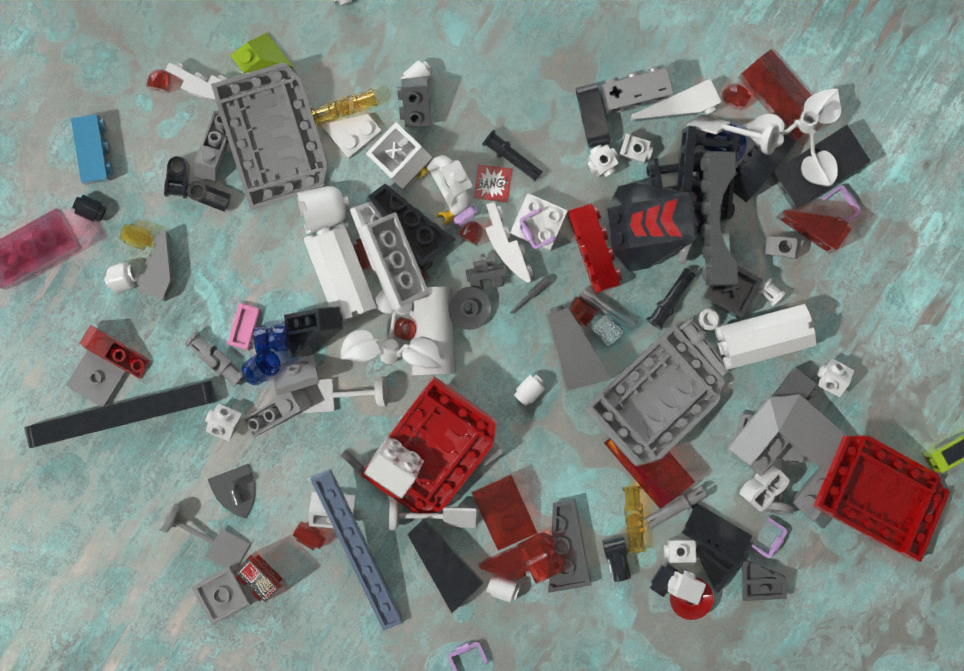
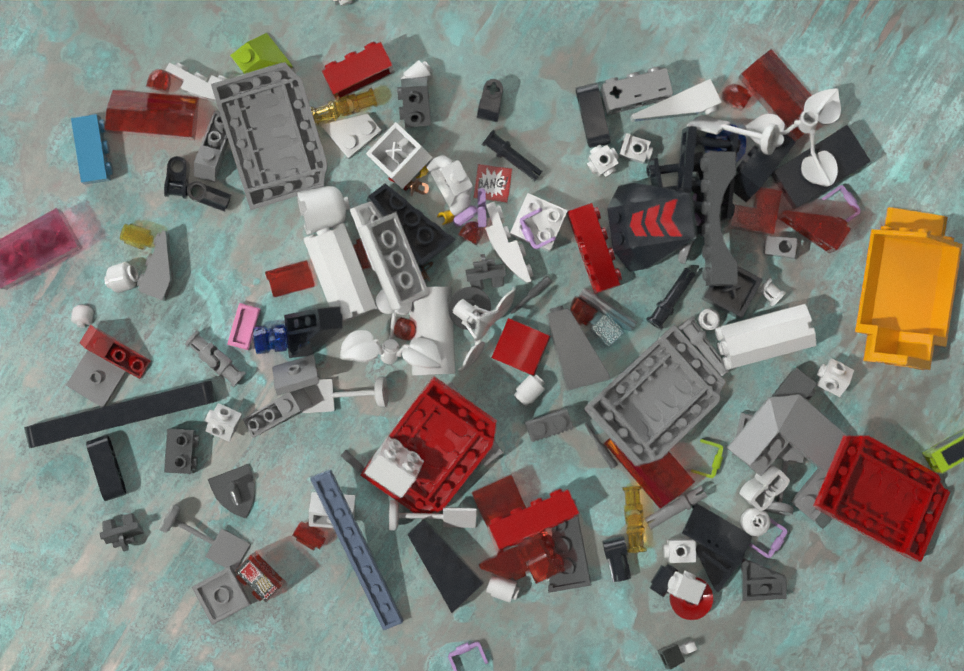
(82, 315): none -> white piece
(89, 208): black brick -> none
(106, 468): none -> black beam
(121, 535): none -> dark grey hips
(152, 115): none -> clear red slope
(181, 451): none -> dark grey brick
(261, 367): clear blue wheel -> none
(290, 278): none -> clear red panel
(358, 70): none -> red piece
(413, 186): none -> pearl gold piece
(469, 315): none -> white plant
(481, 208): none -> lavender piece
(490, 104): none -> black piece
(521, 347): none -> red slope
(532, 520): none -> red wedge
(549, 425): none -> dark grey brick
(603, 449): none -> dark grey piece
(673, 654): none -> pearl dark grey piece
(716, 462): none -> lime piece
(748, 525): none -> white head
(760, 218): none -> clear red brick
(908, 289): none -> light orange panel

